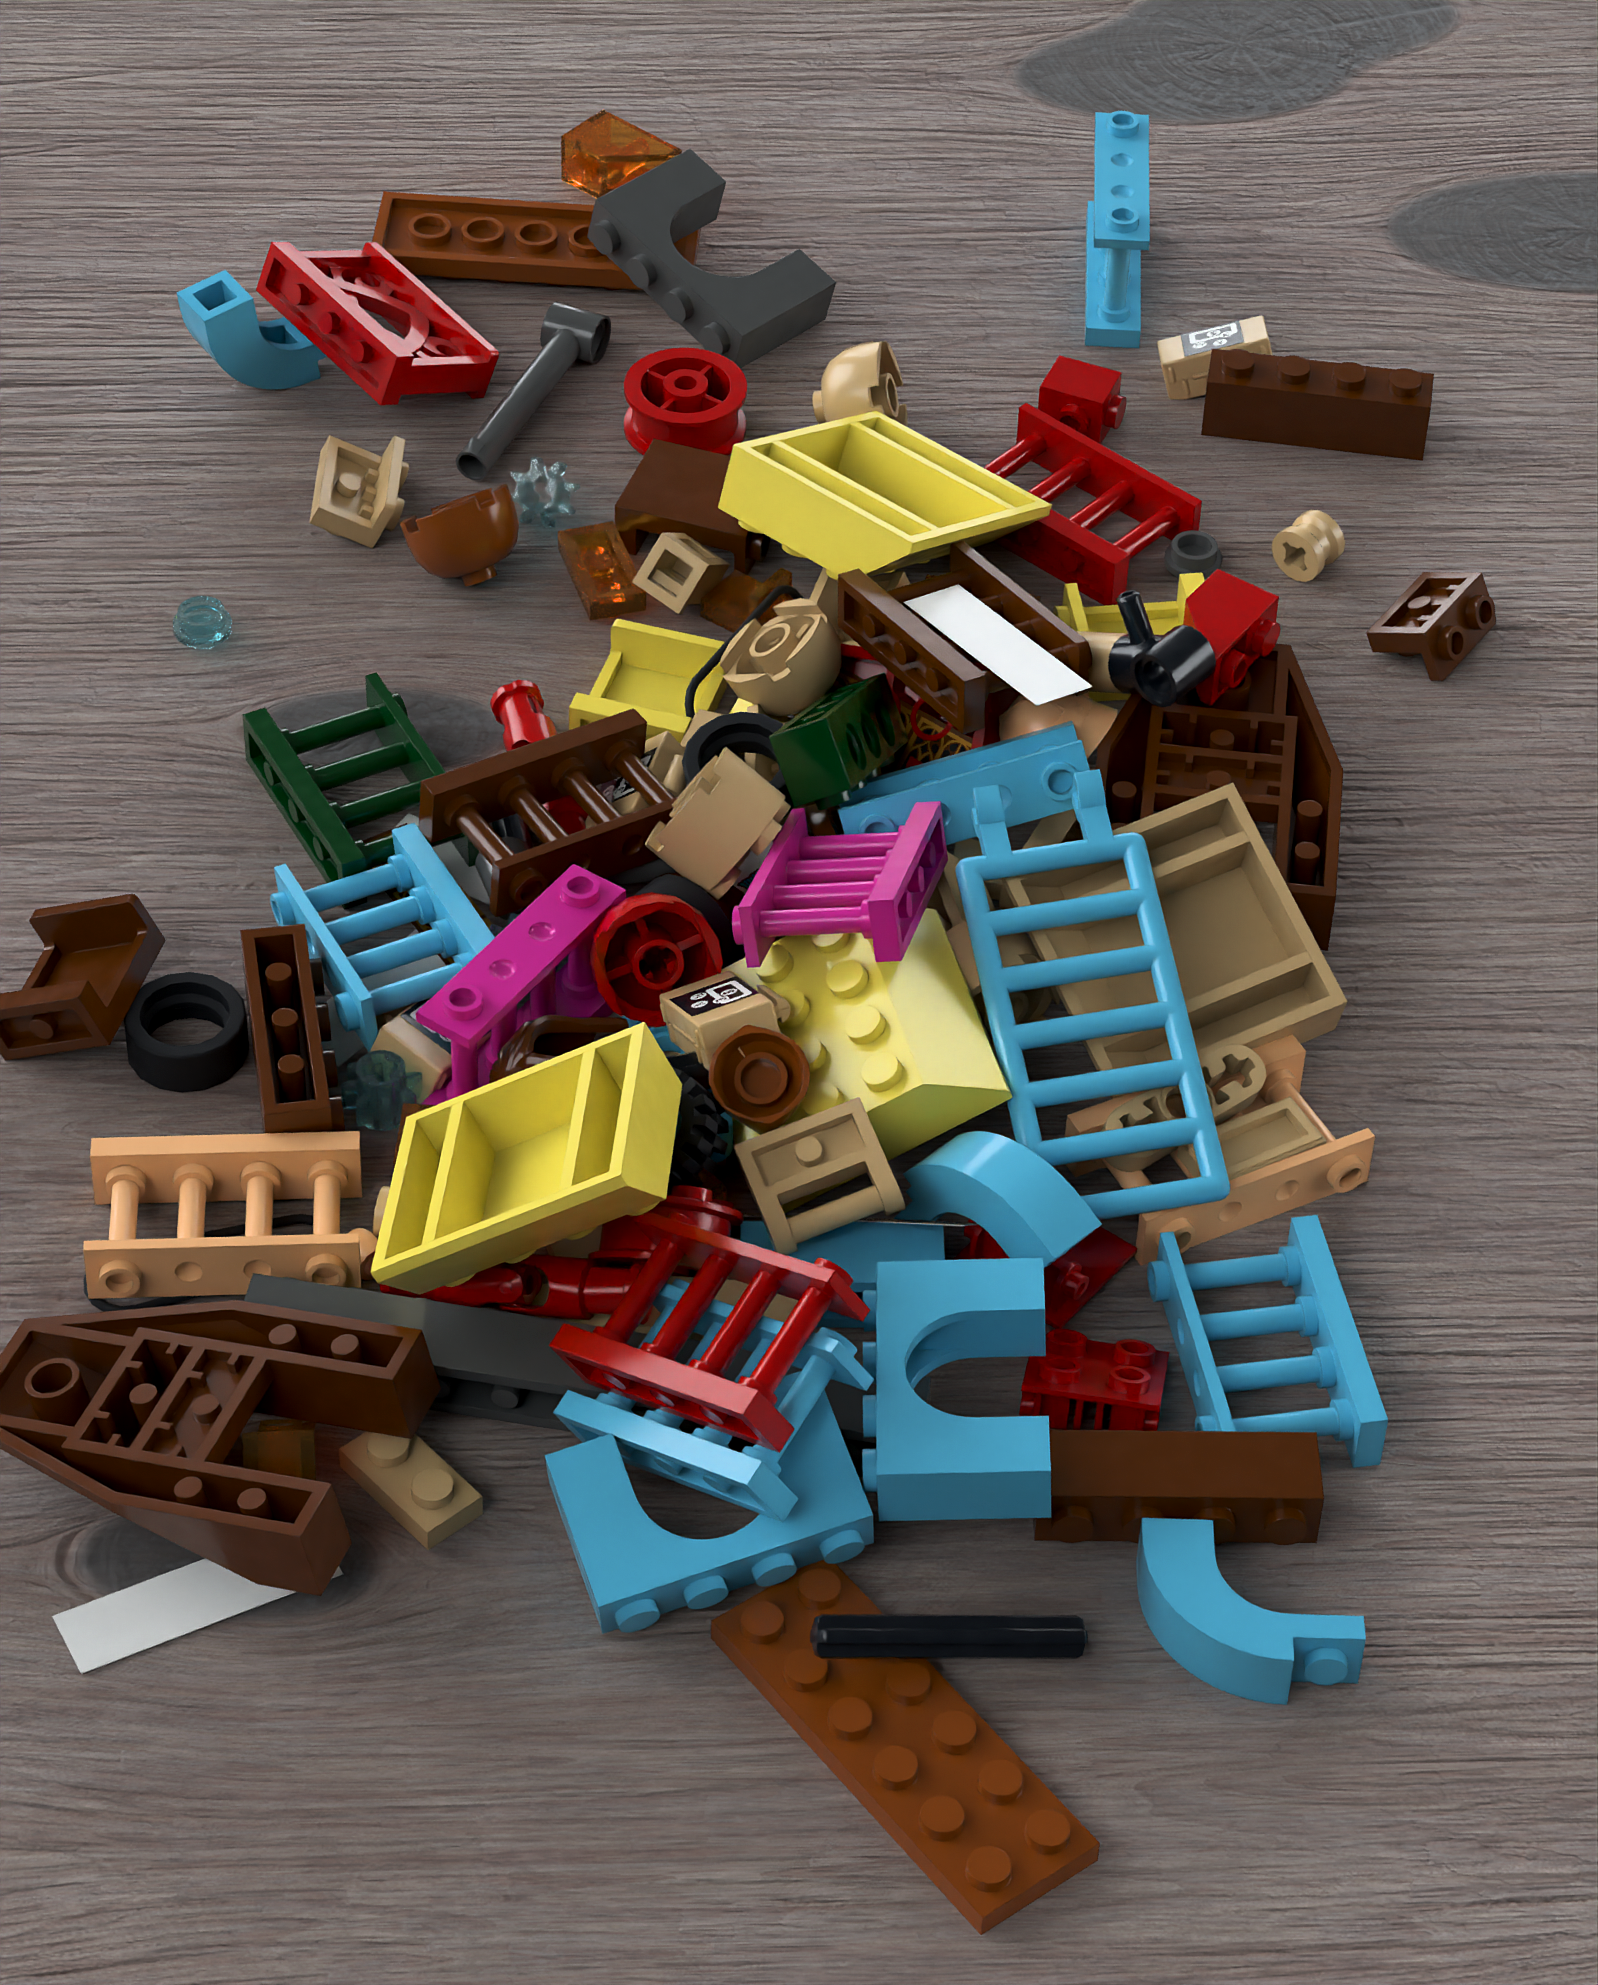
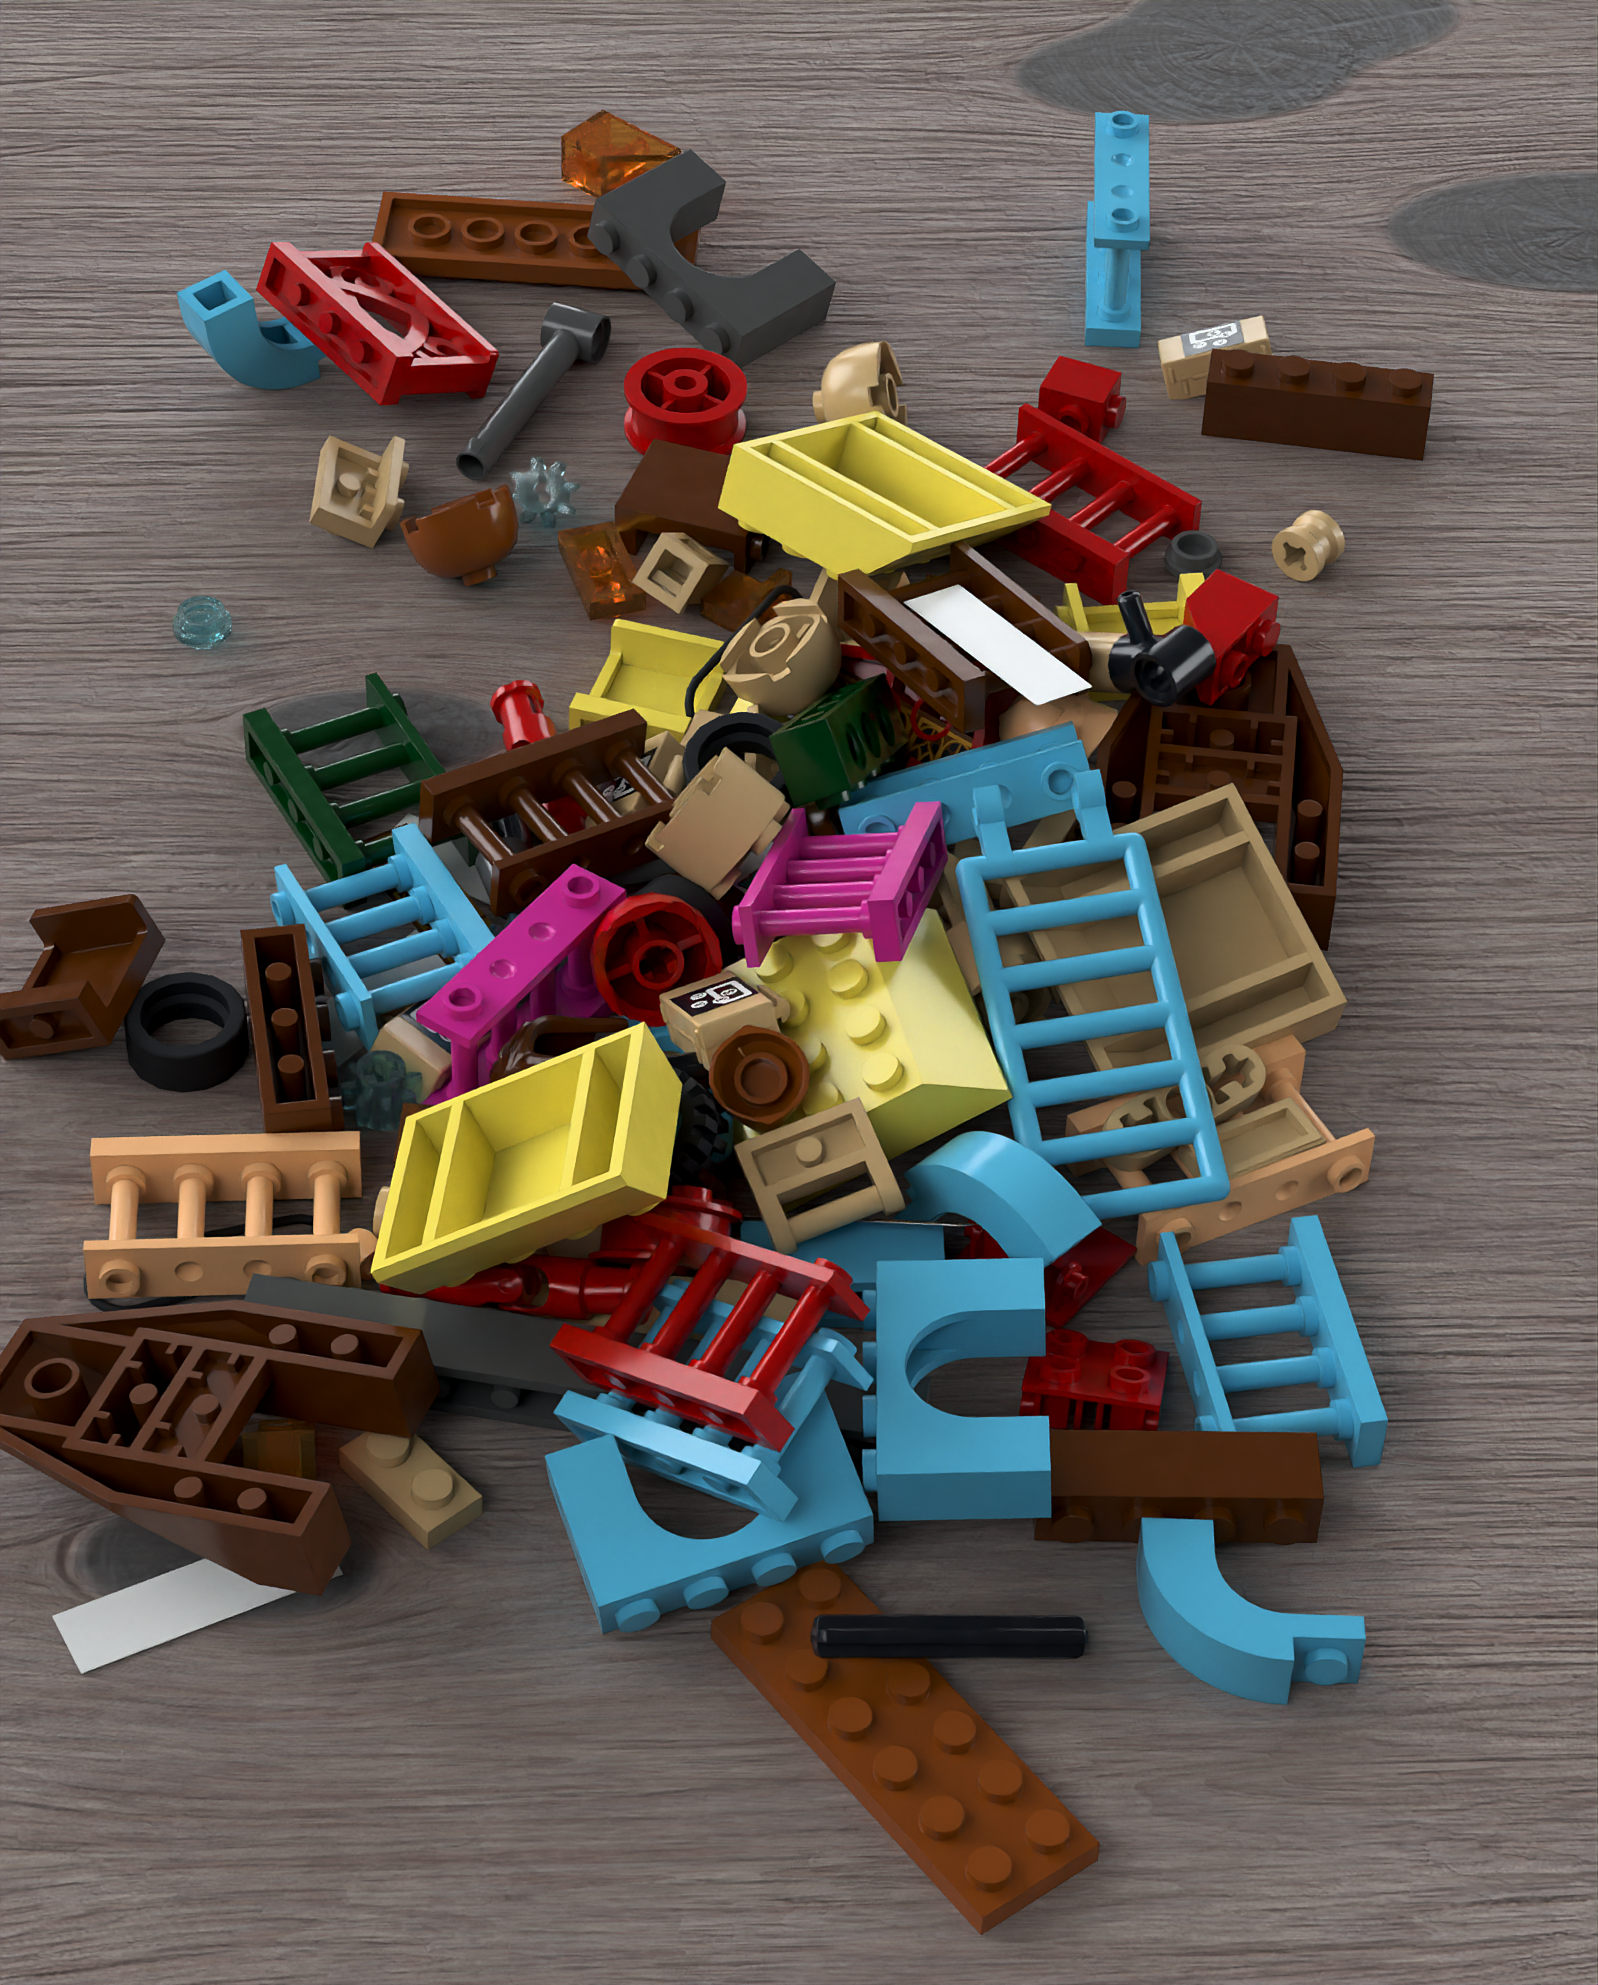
(1439, 617): reddish brown bracket -> none

